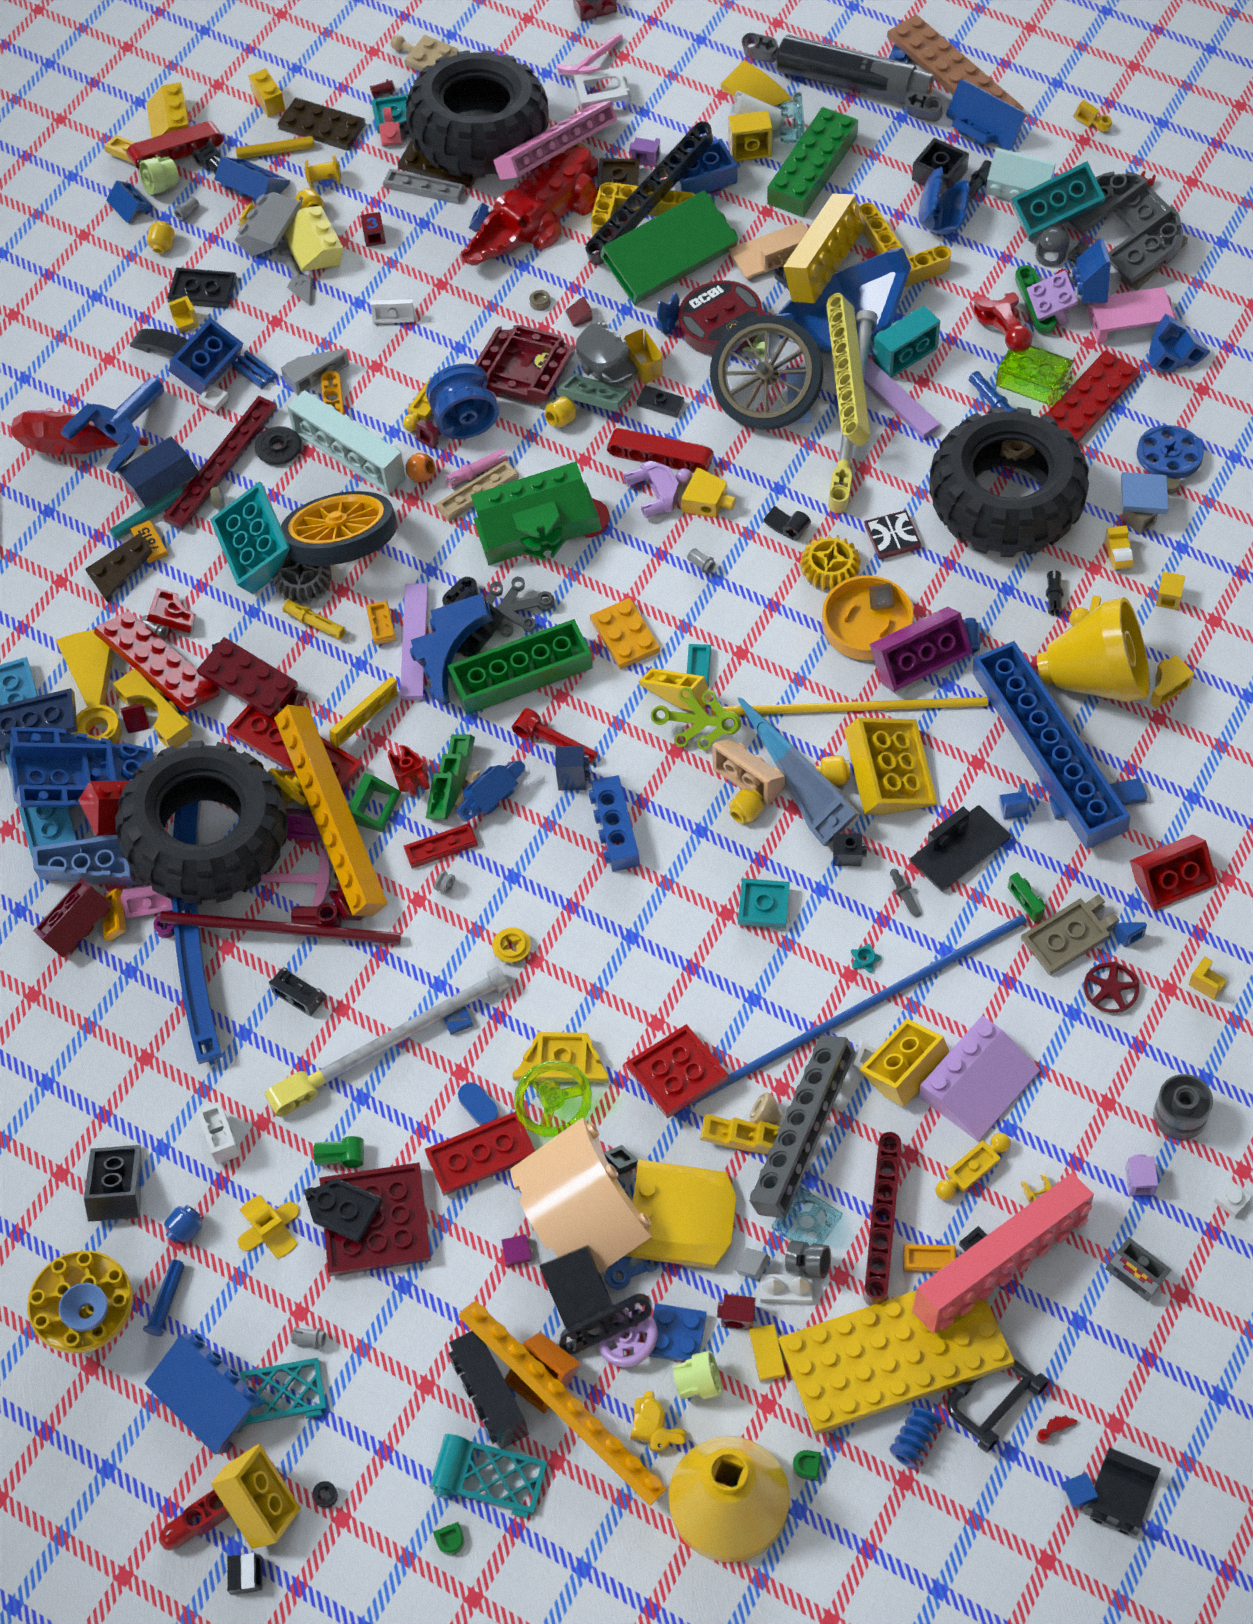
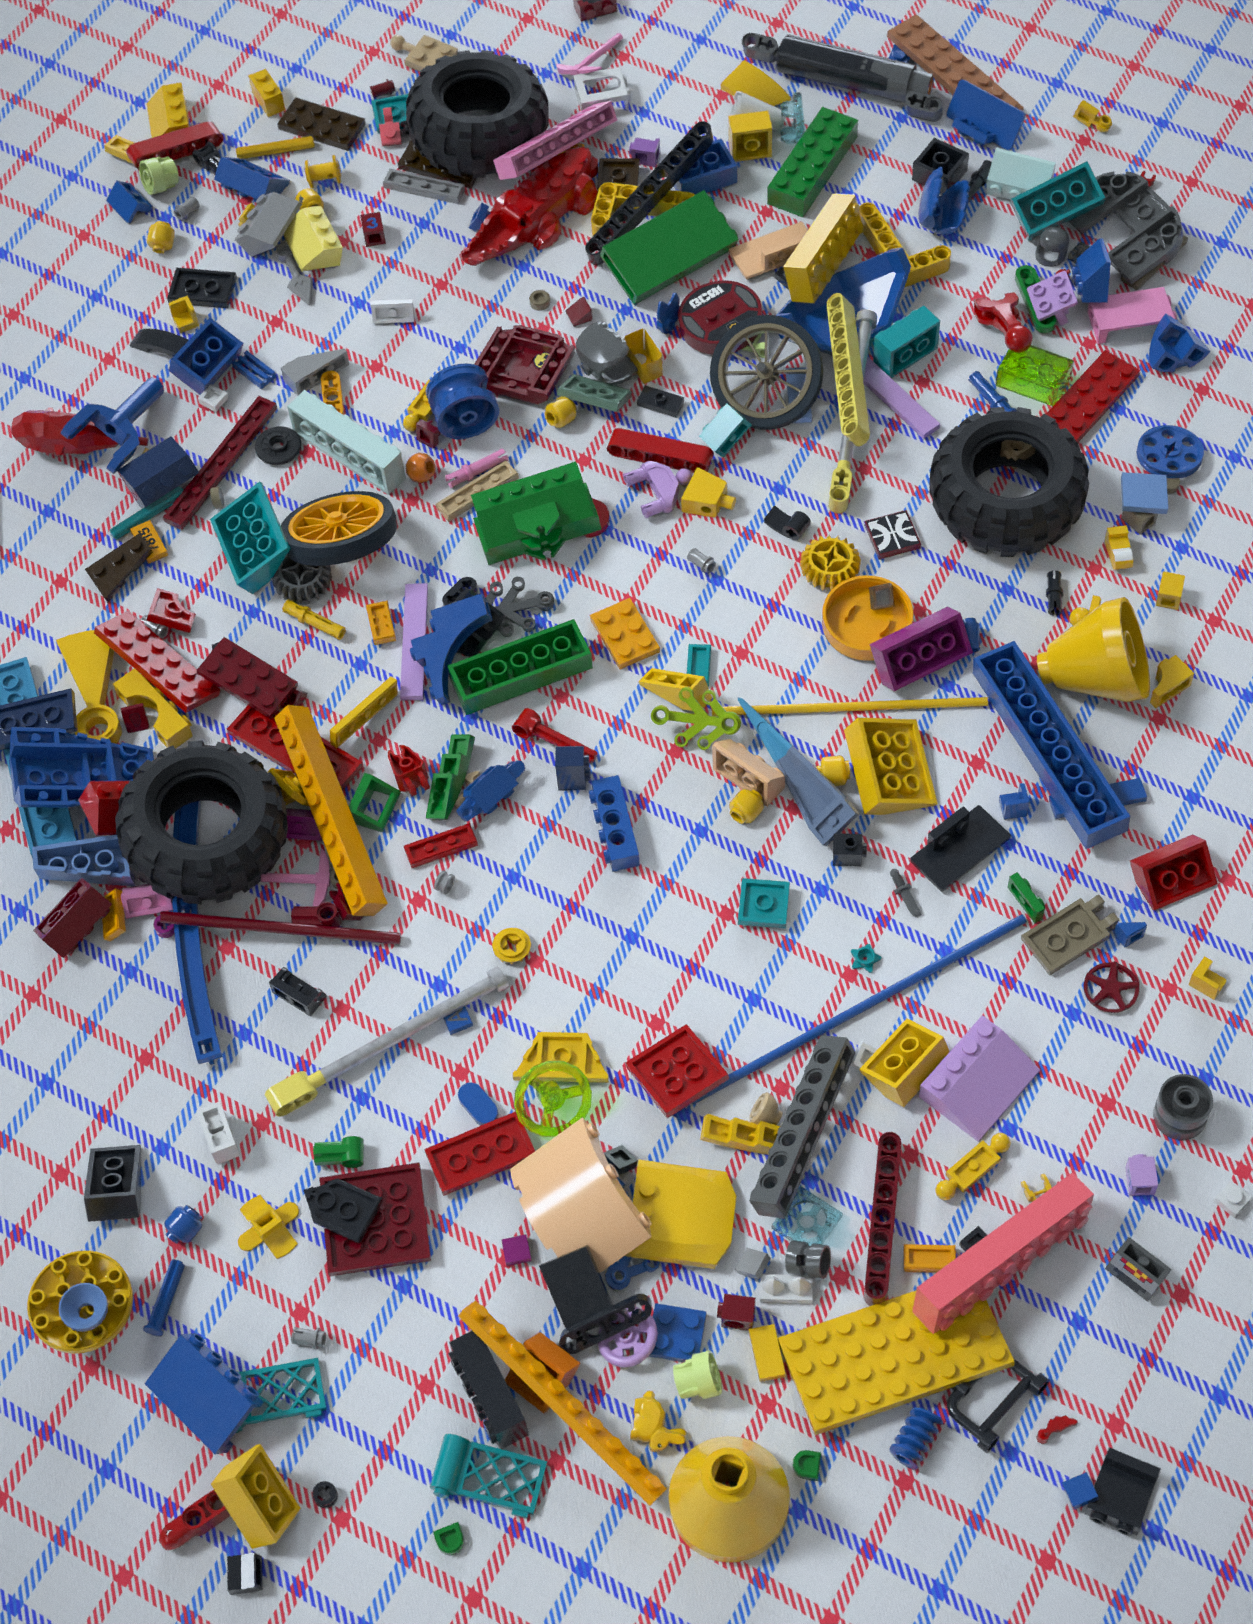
(725, 430): none -> brick

